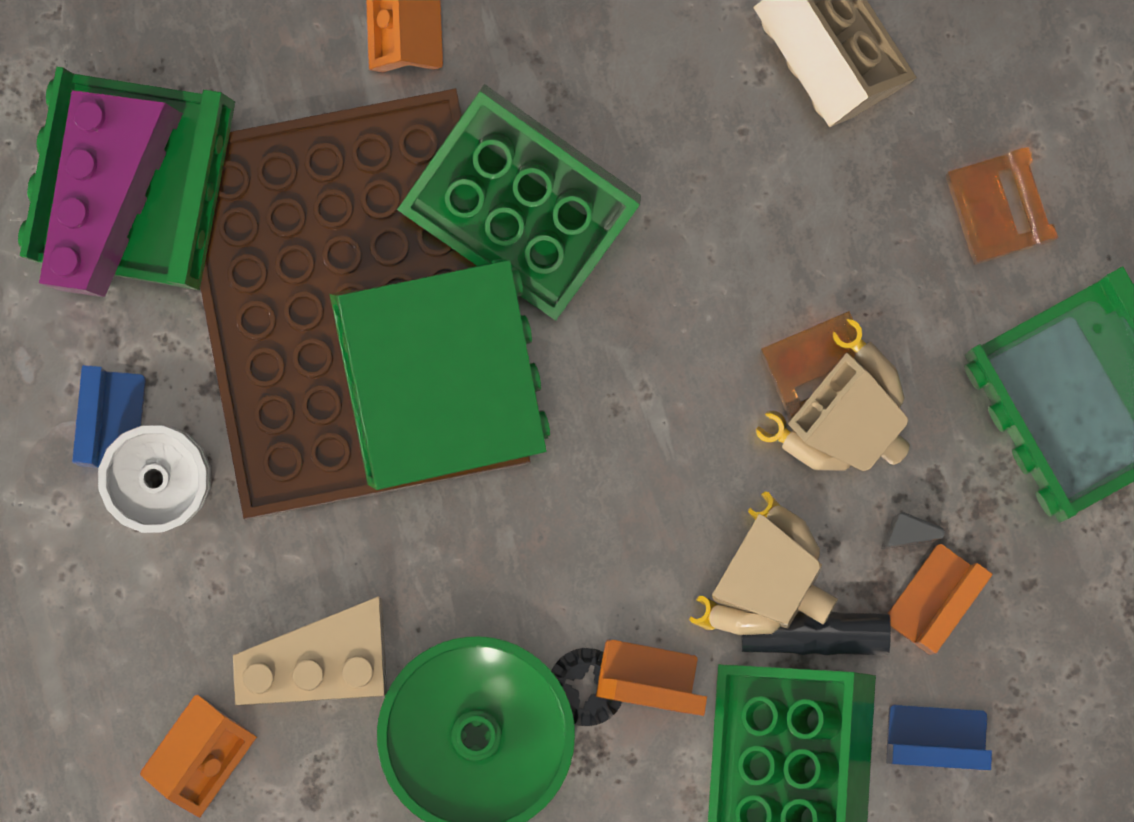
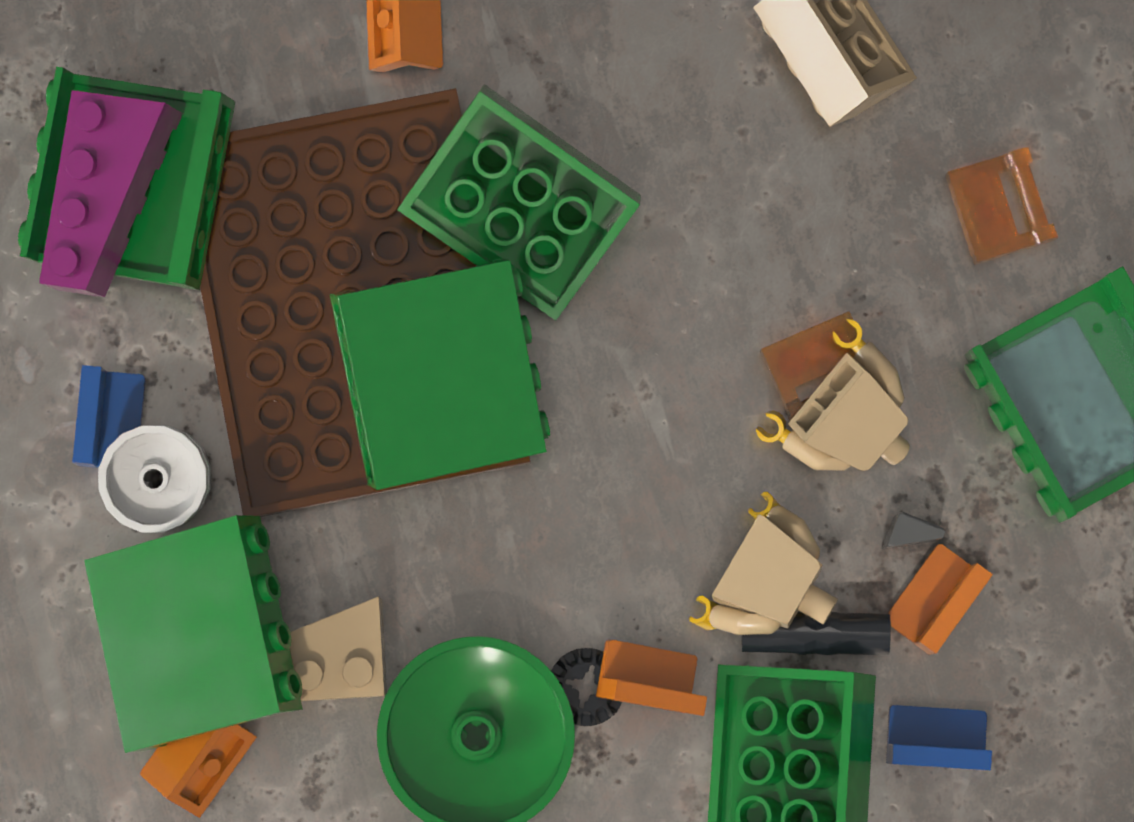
(193, 632): none -> green panel

